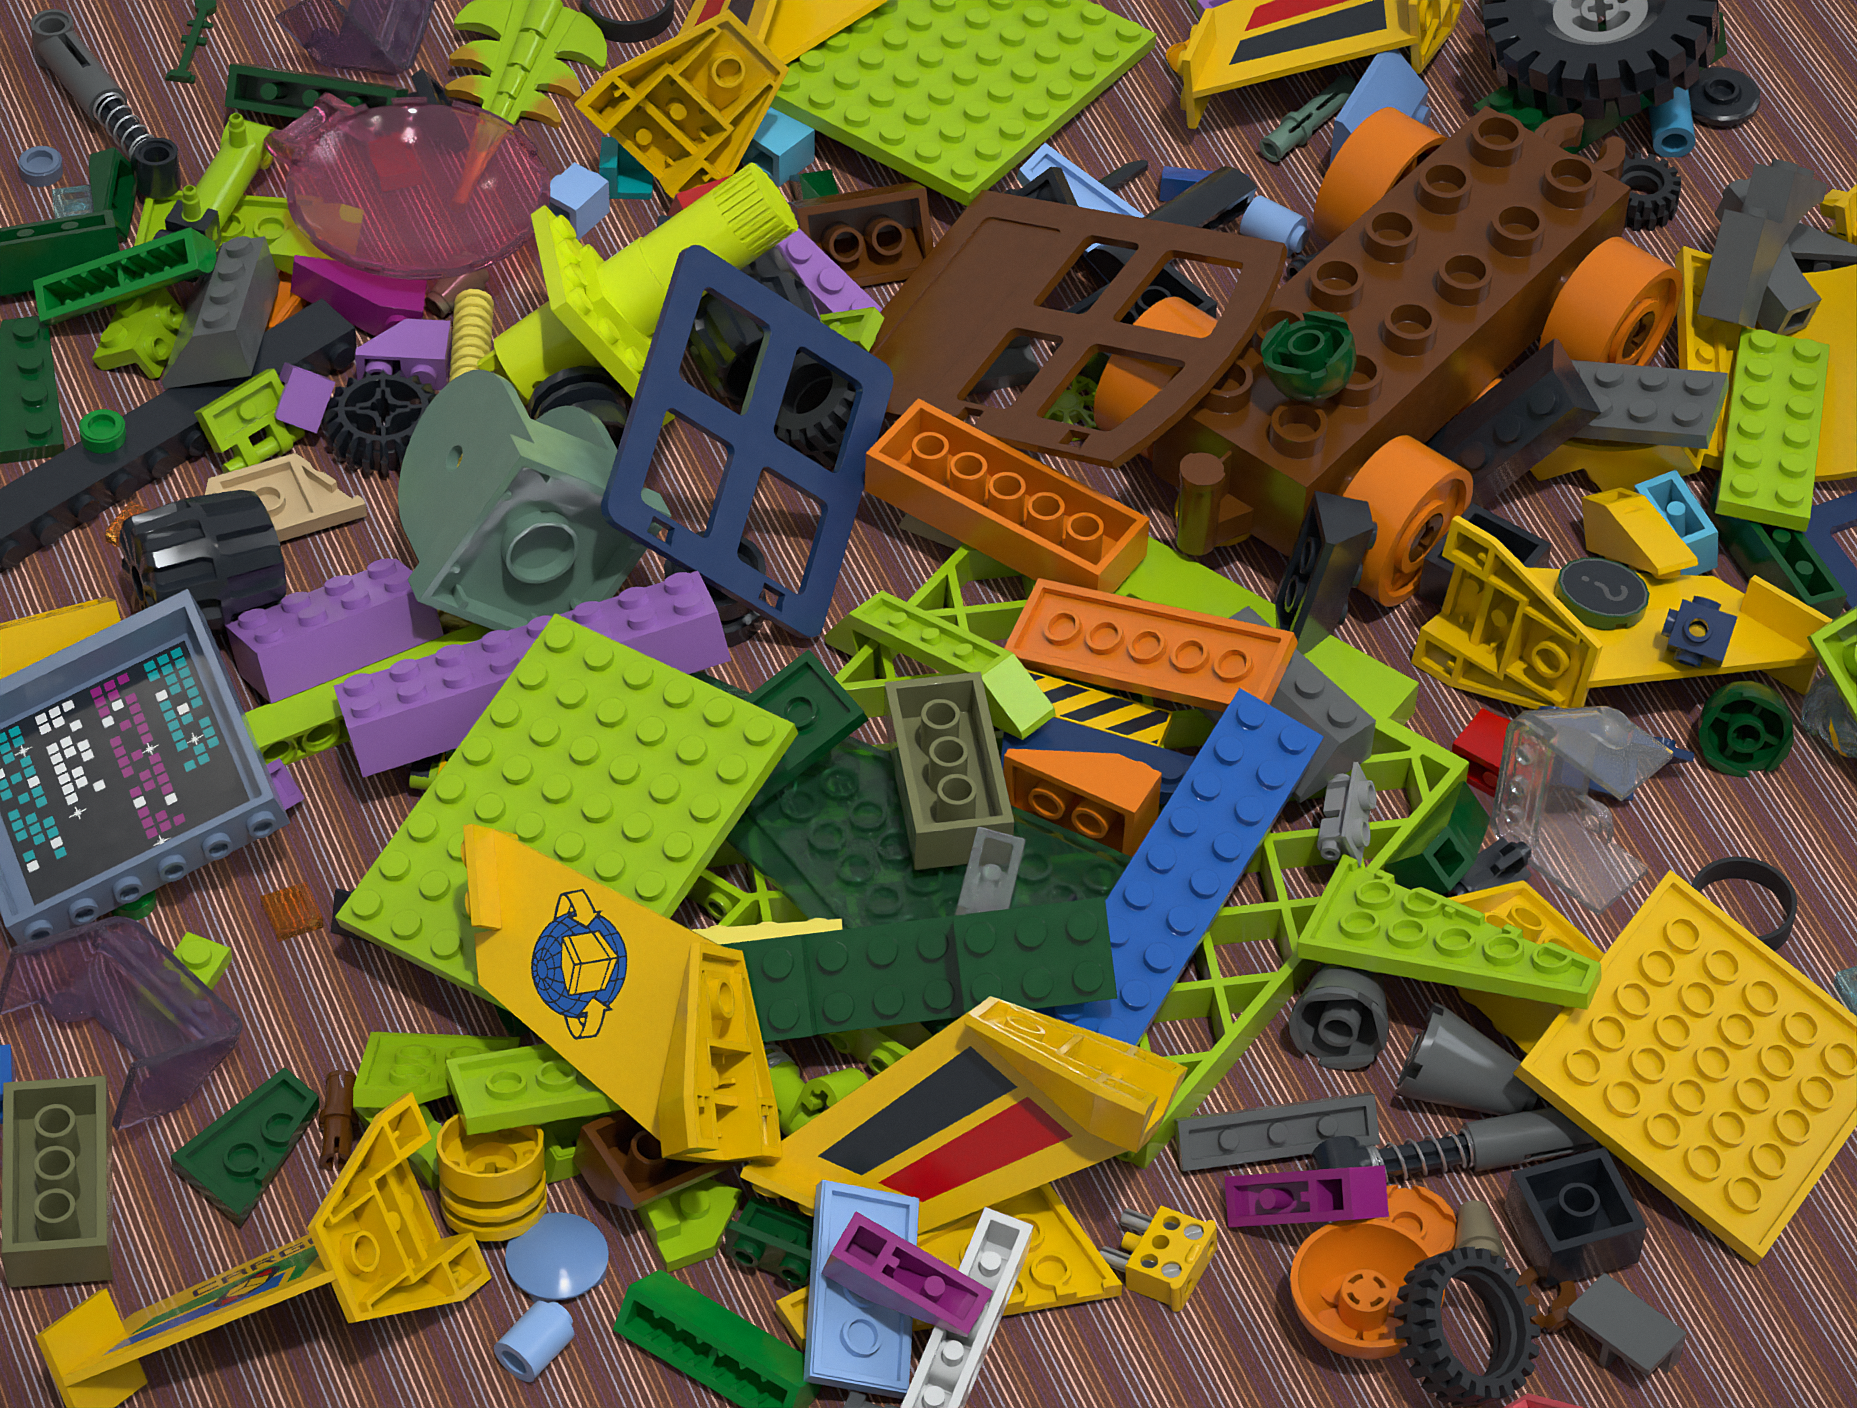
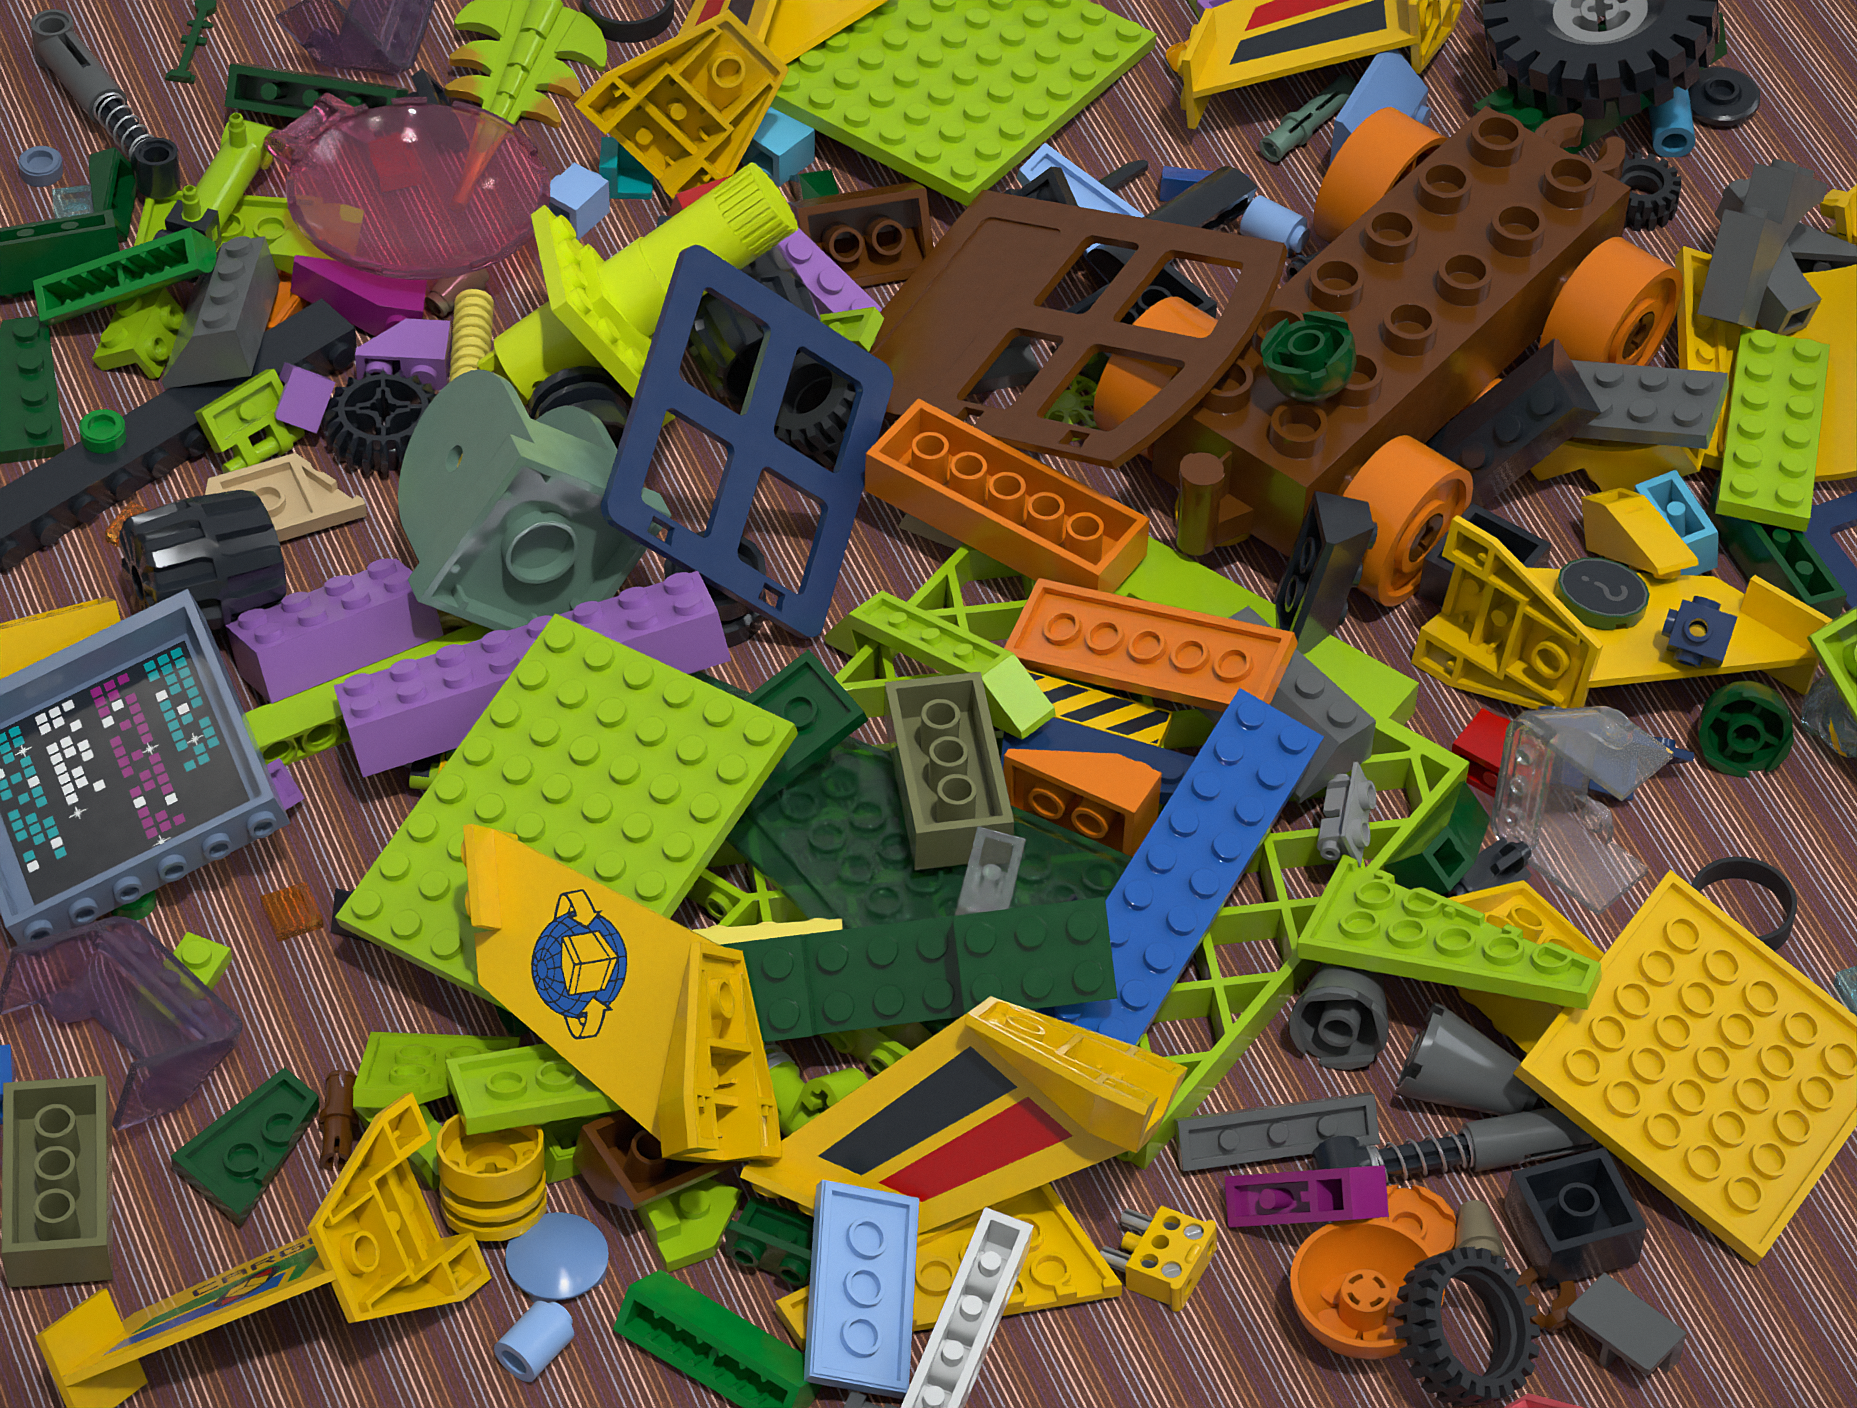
(904, 1277): magenta slope -> none

